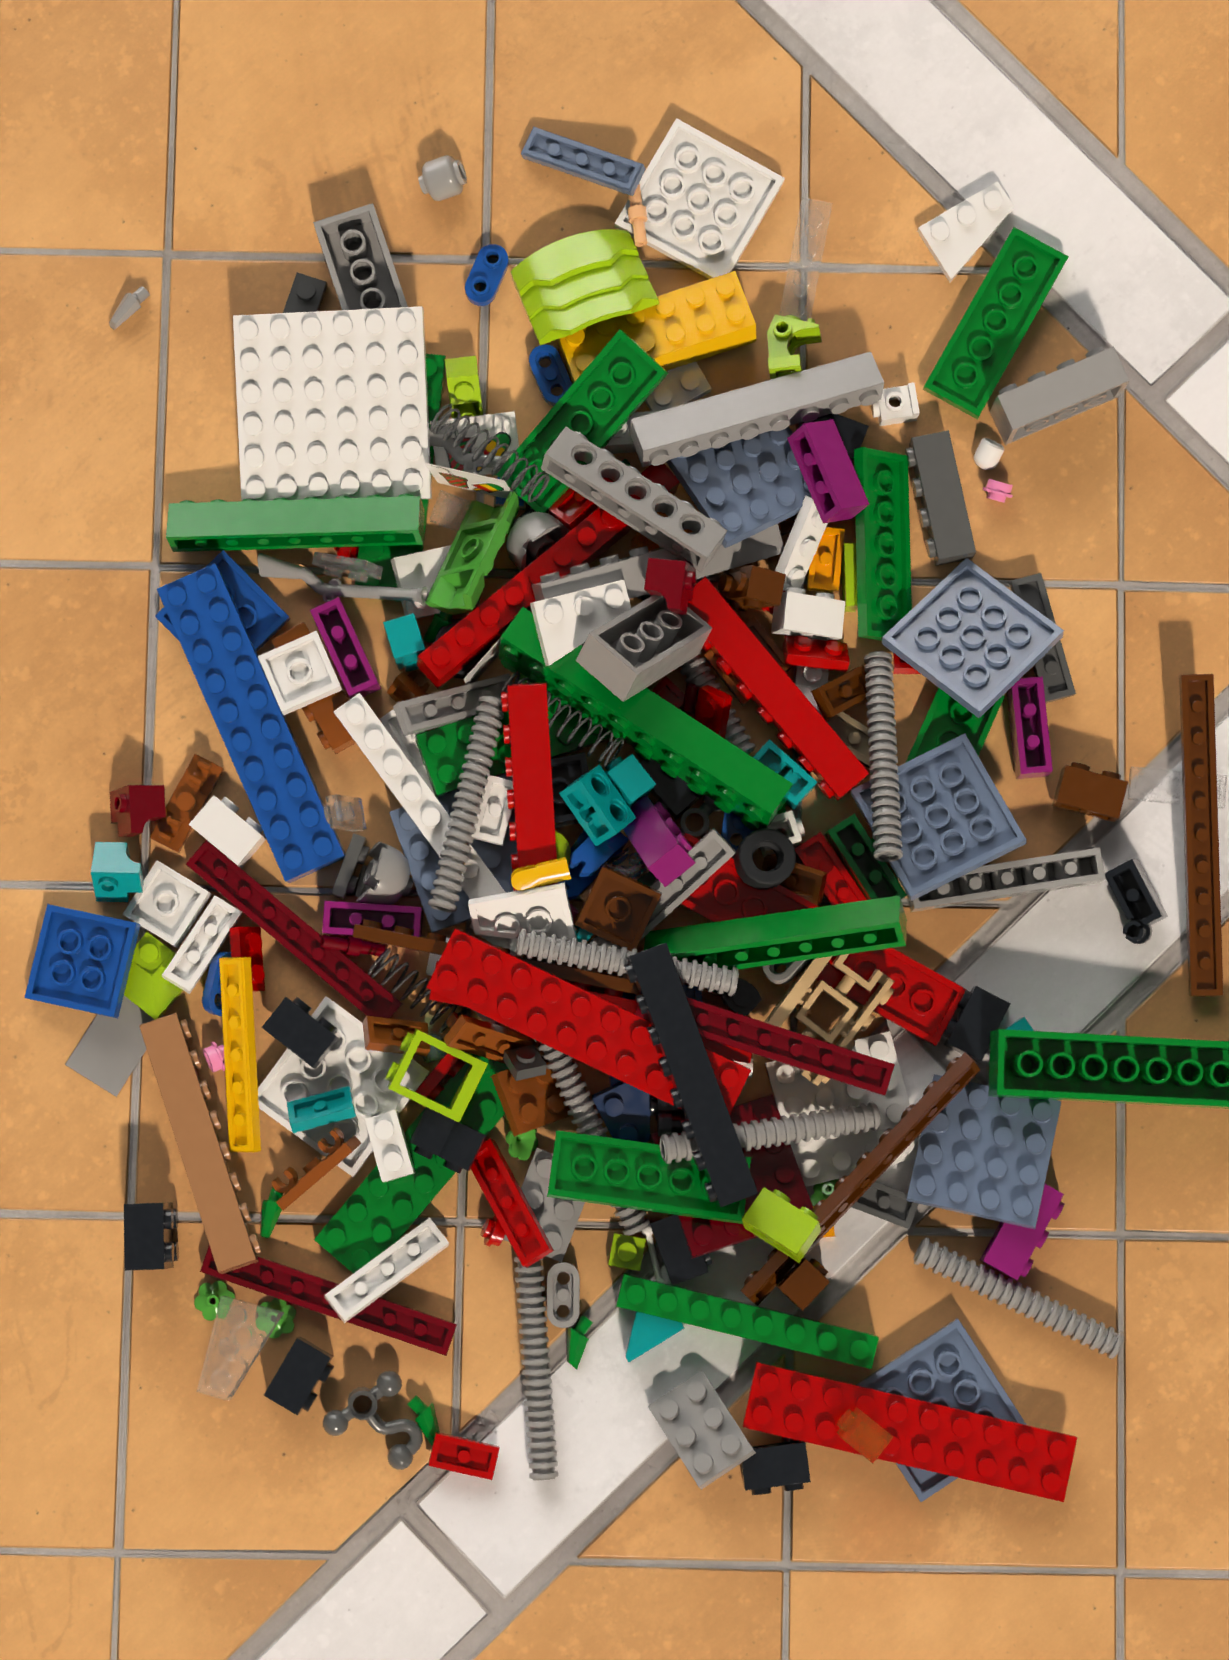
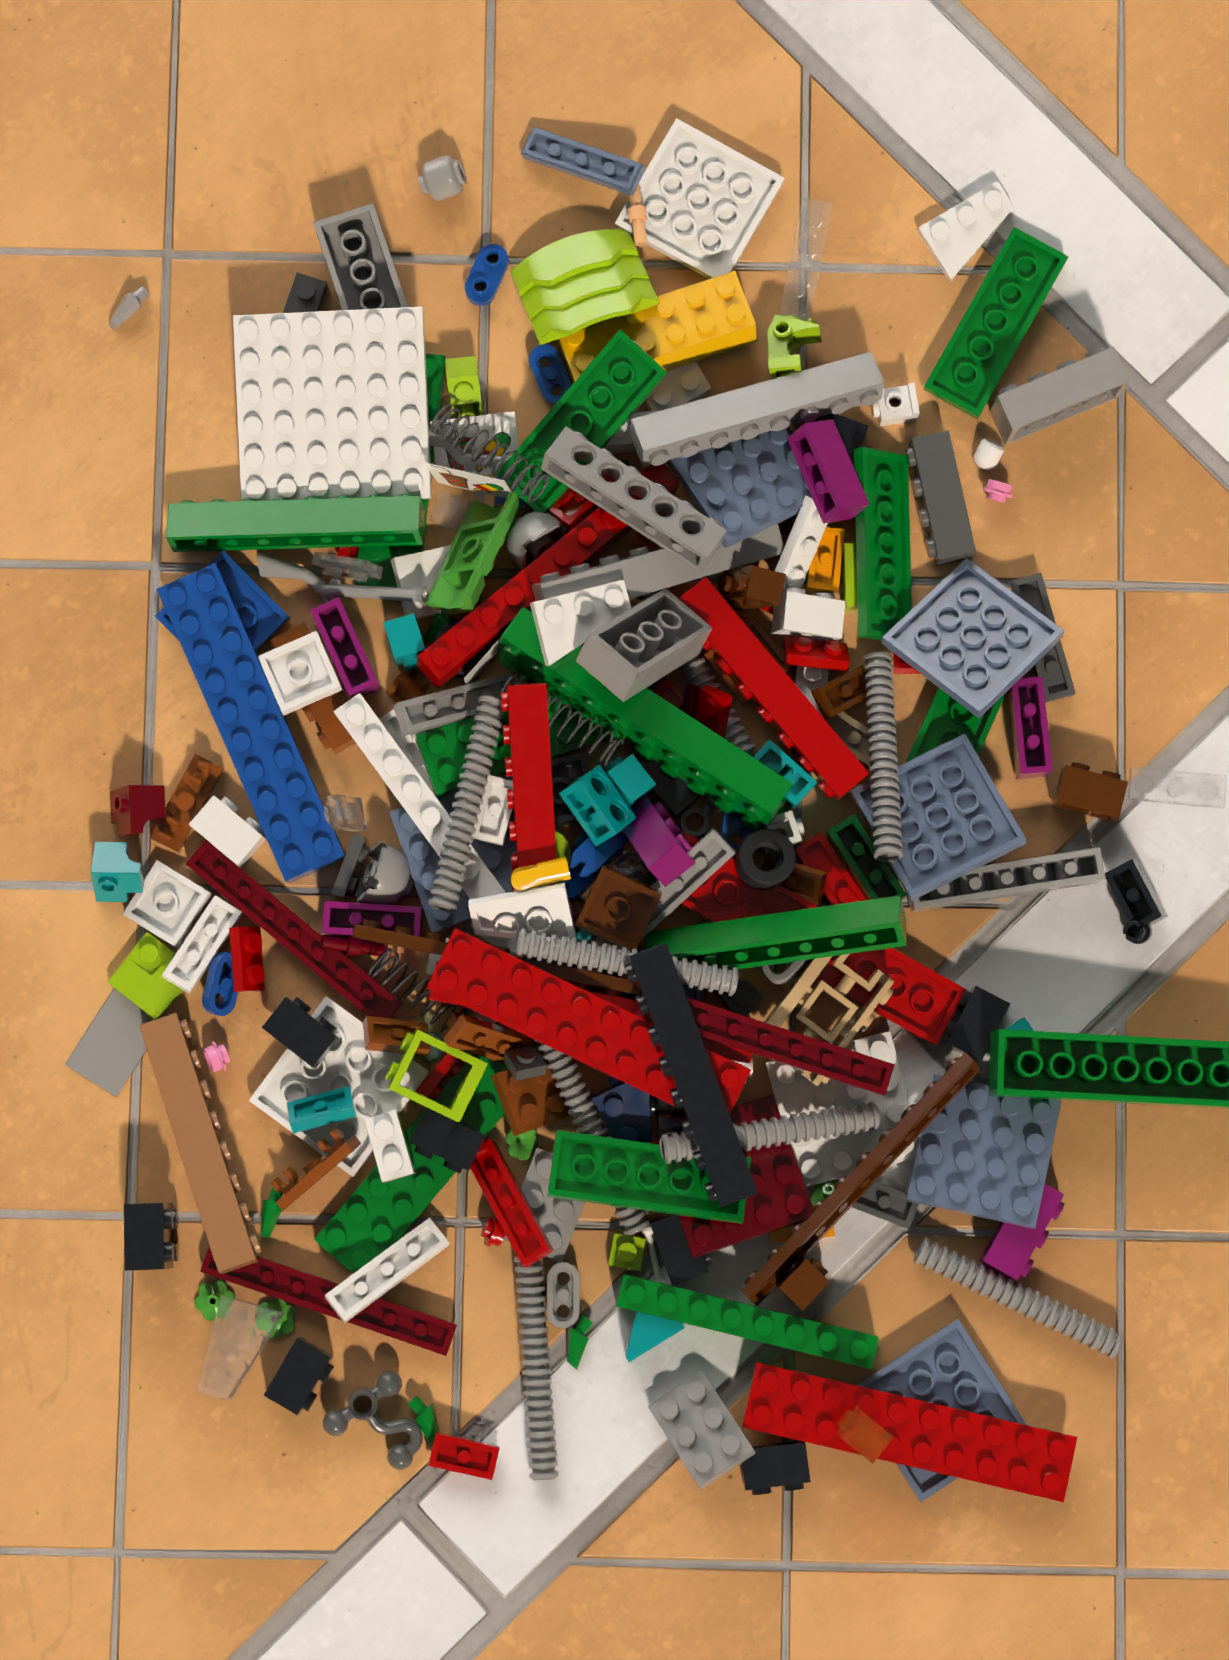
(82, 961): blue plate -> none
(240, 1054): yellow tile -> none
(671, 580): dark red brick -> none
(782, 1224): lime brick -> none
(1201, 835): reddish brown plate -> none

